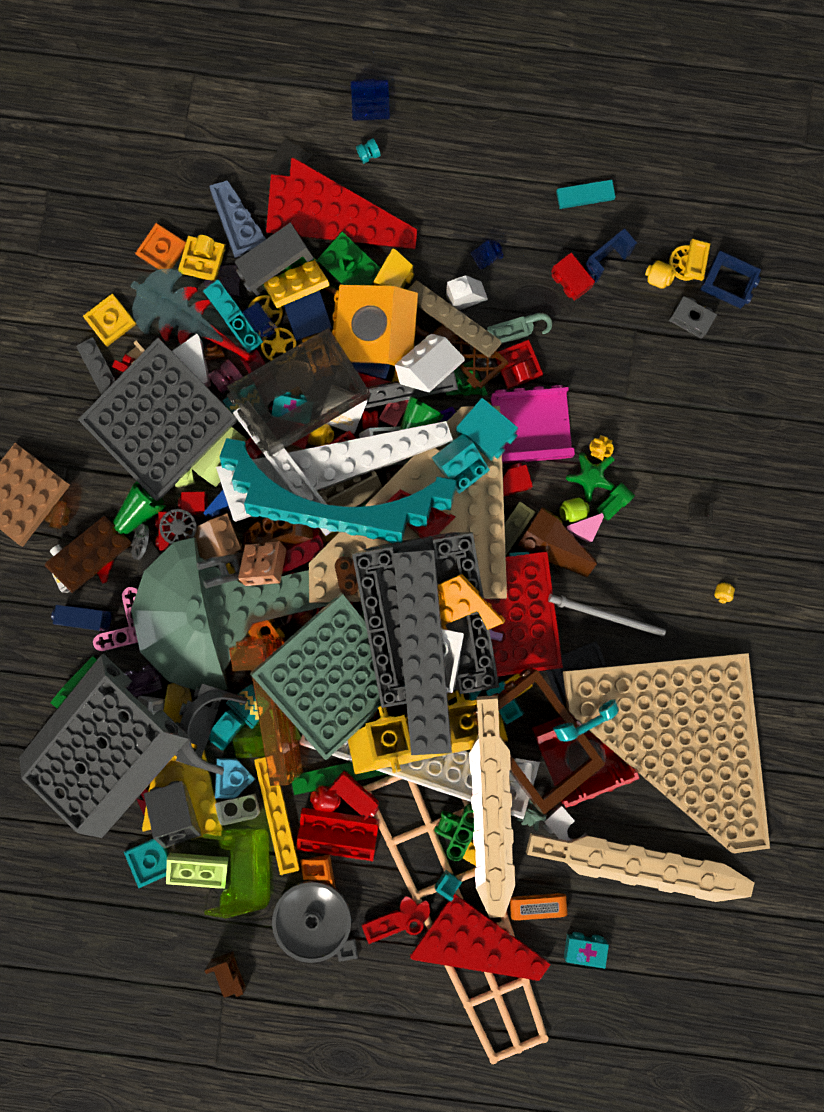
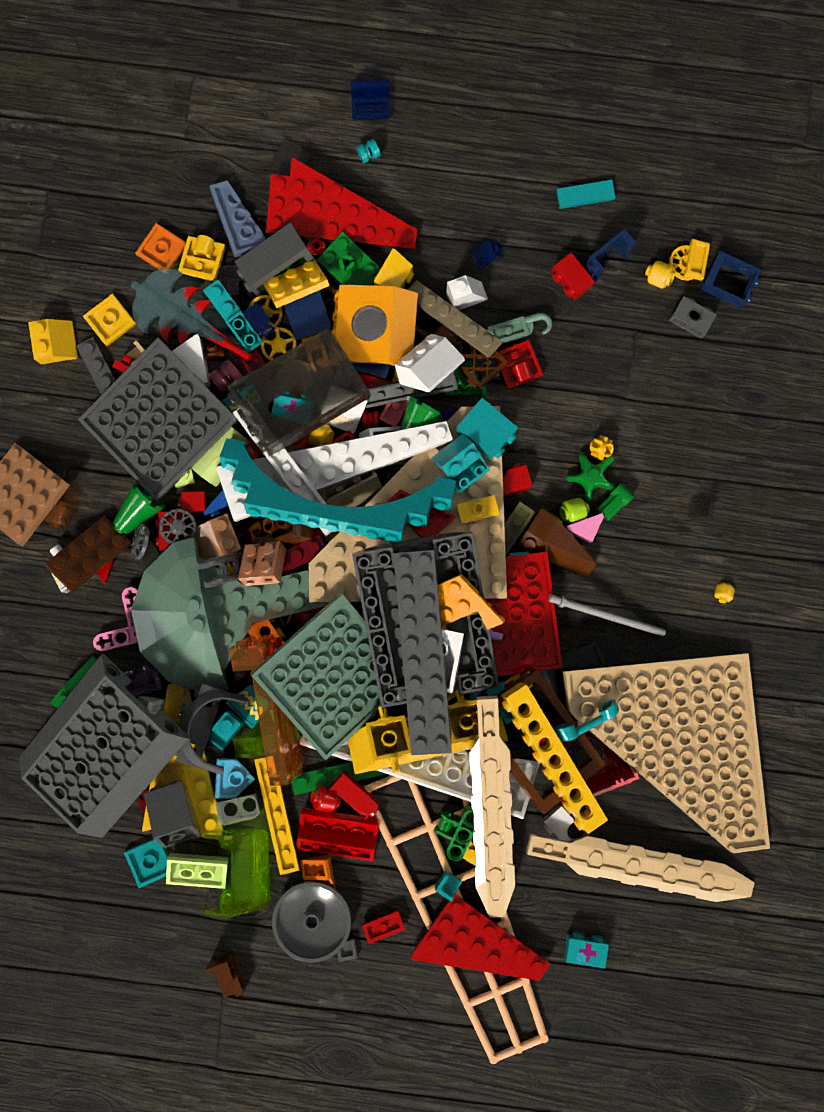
(53, 340): none -> yellow slope
(81, 618): dark blue window -> none
(316, 251): none -> red plate
(346, 575): reddish brown plate -> none
(410, 913): red plate -> none
(477, 509): none -> yellow plate
(532, 816): sand green piece -> none
(538, 906): orange beam -> none
(540, 421): dark pink panel -> none
(593, 815): none -> yellow brick

